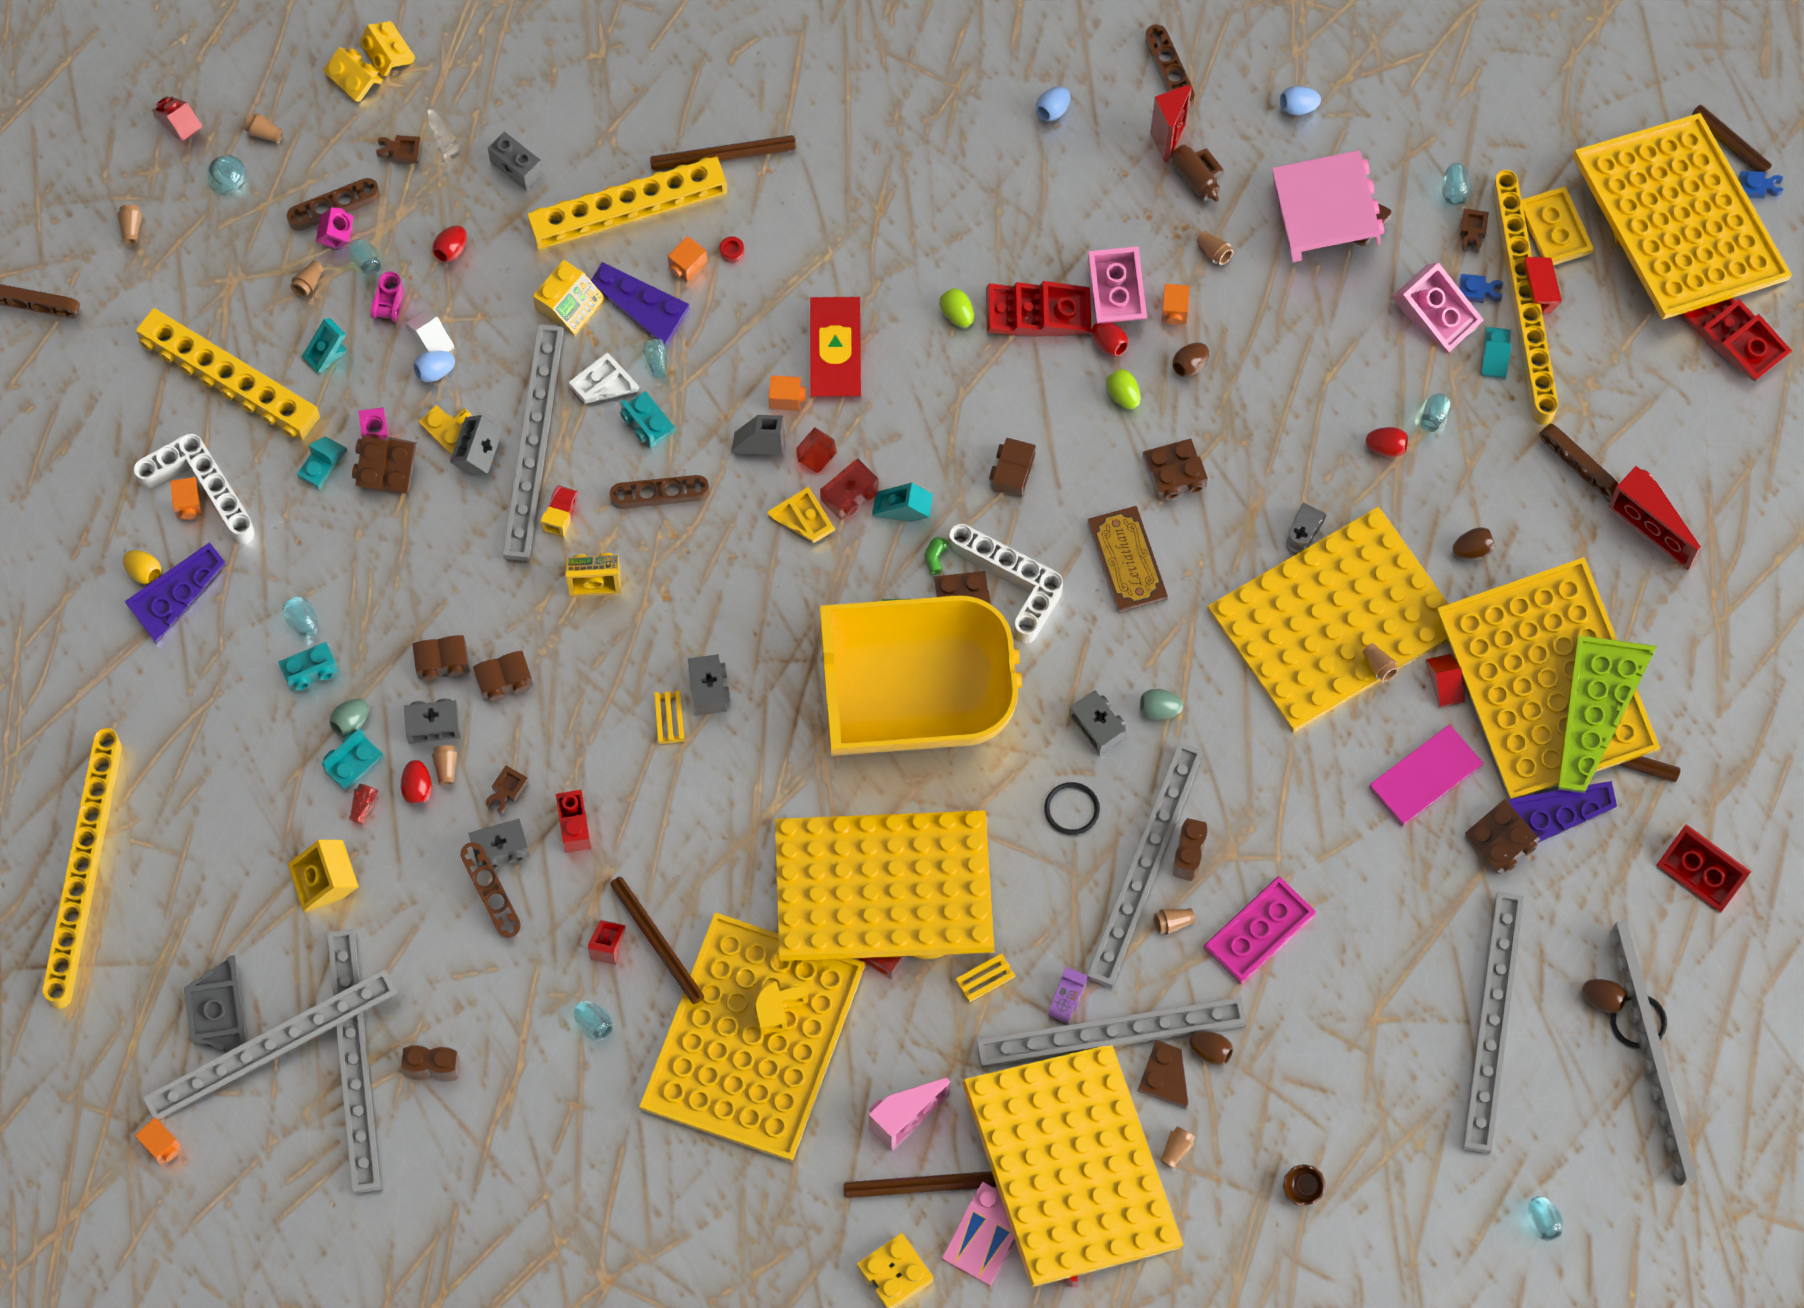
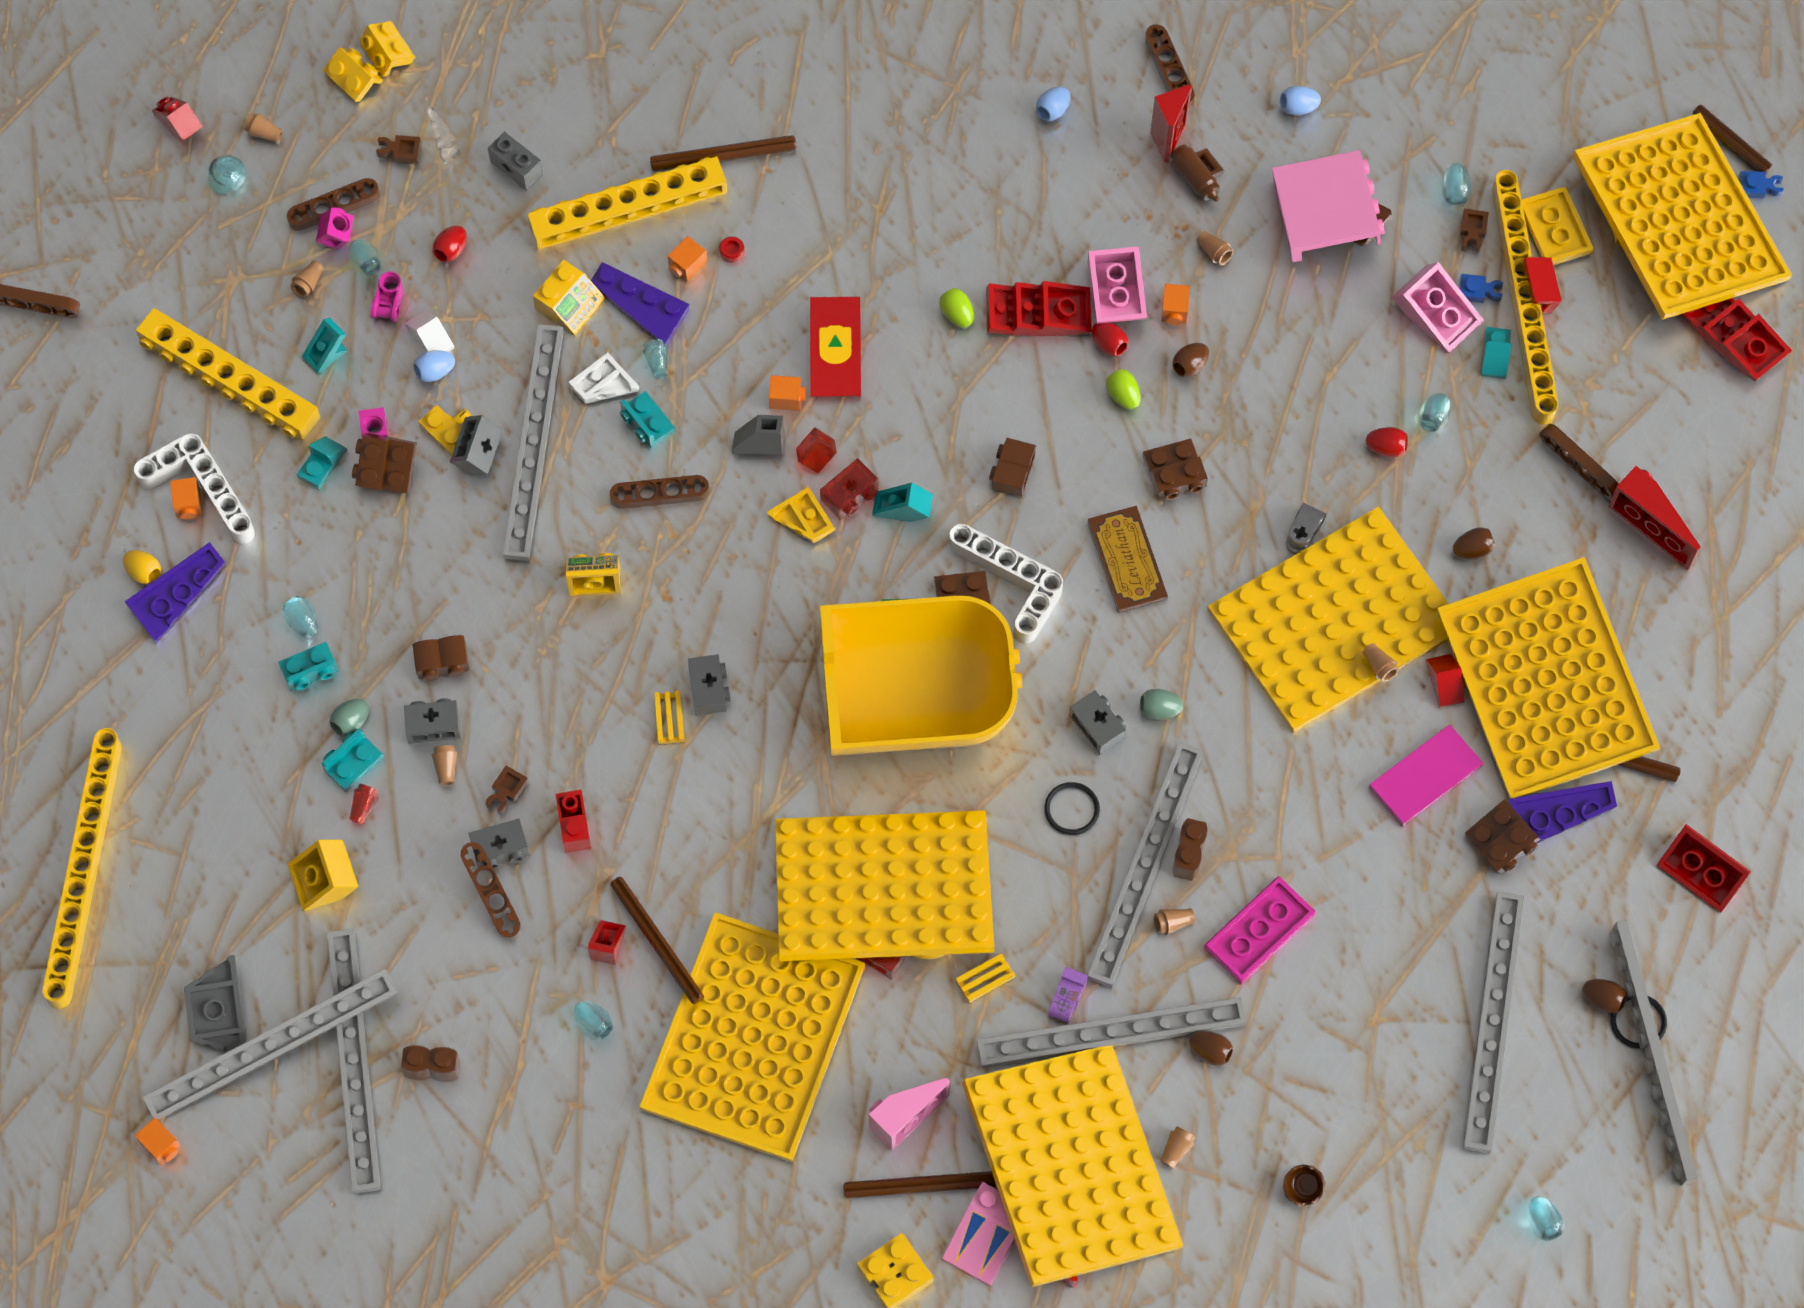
(129, 221): medium nougat cone -> none
(416, 782): red animal -> none
(503, 676): reddish brown brick -> none
(559, 511): leg -> none
(771, 1005): yellow brick -> none
(932, 553): bright green arm -> none
(1165, 1075): reddish brown wing -> none
(1601, 690): lime wing -> none

